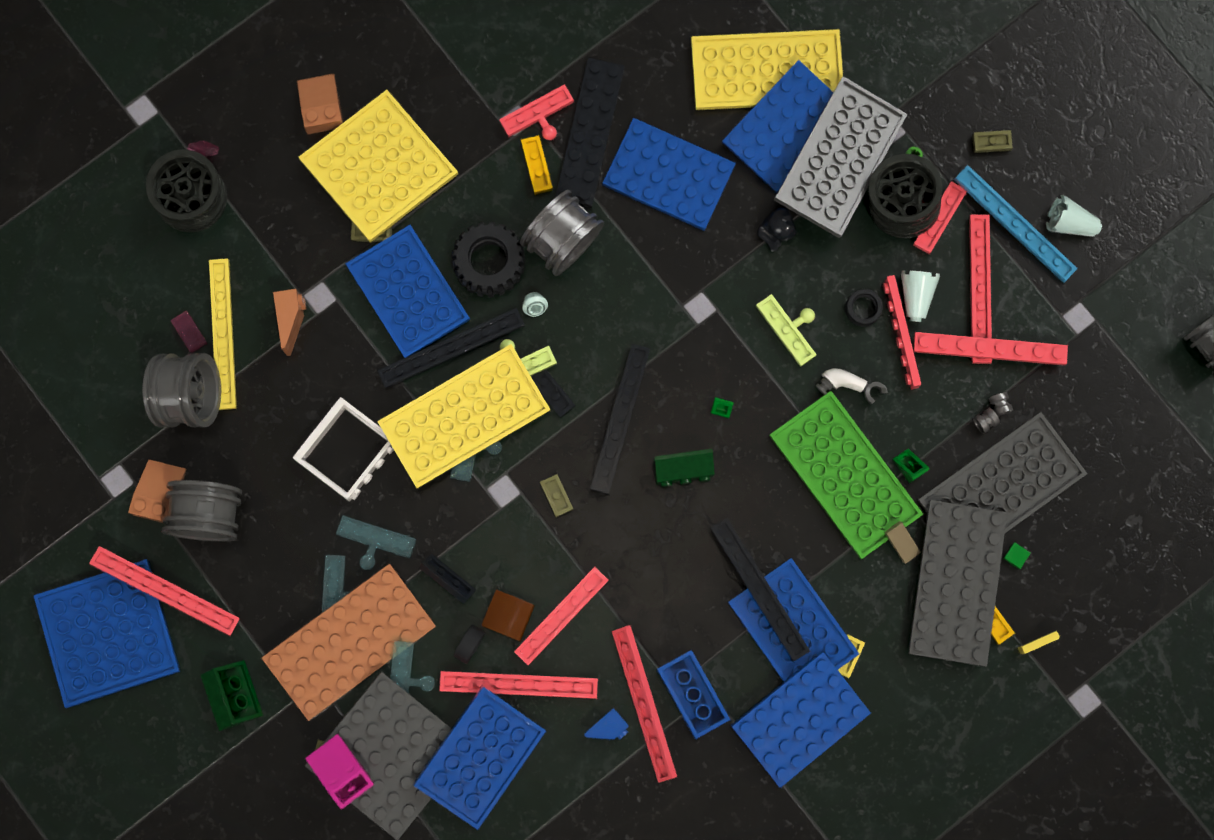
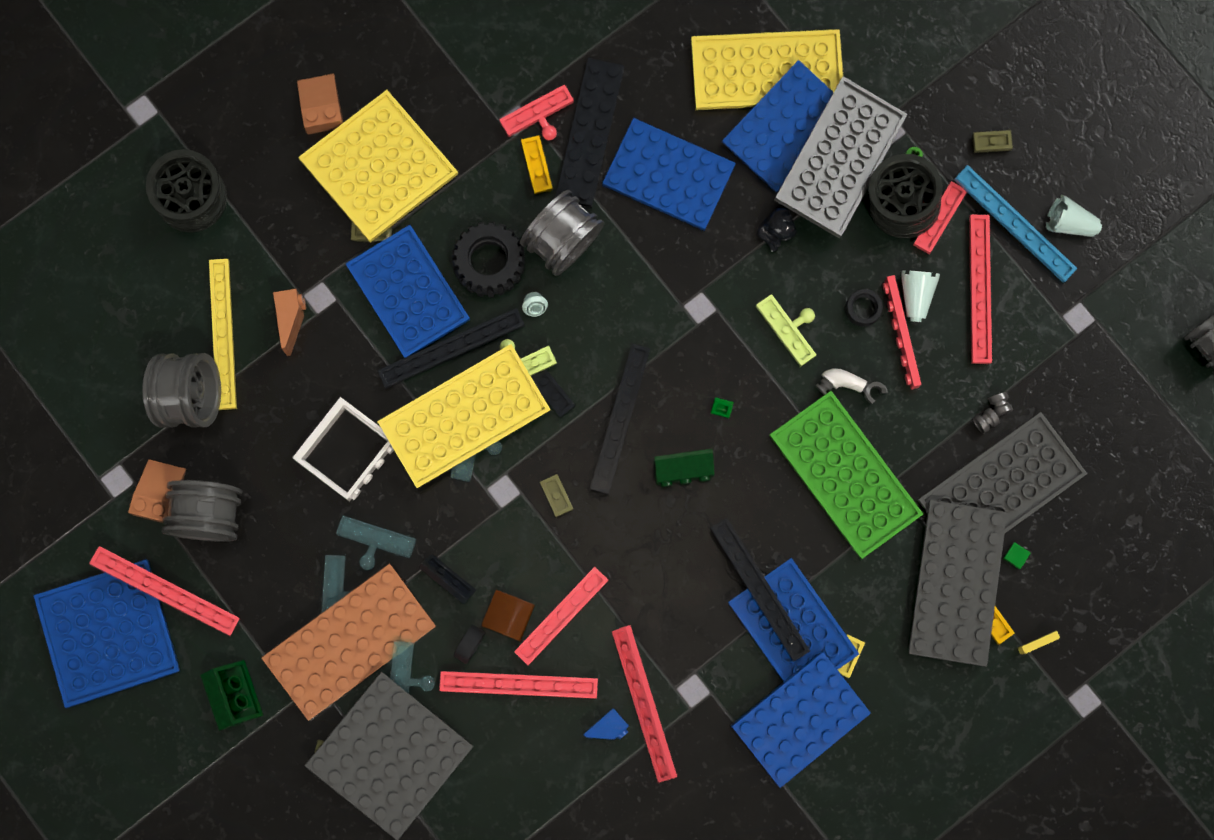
(188, 331): clear pink tile -> none
(204, 148): clear pink tile -> none
(339, 771): dark pink slope -> none
(479, 757): blue plate -> none
(693, 694): blue brick -> none
(902, 542): dark tan tile -> none
(910, 465): green slope -> none
(990, 348): coral plate -> none

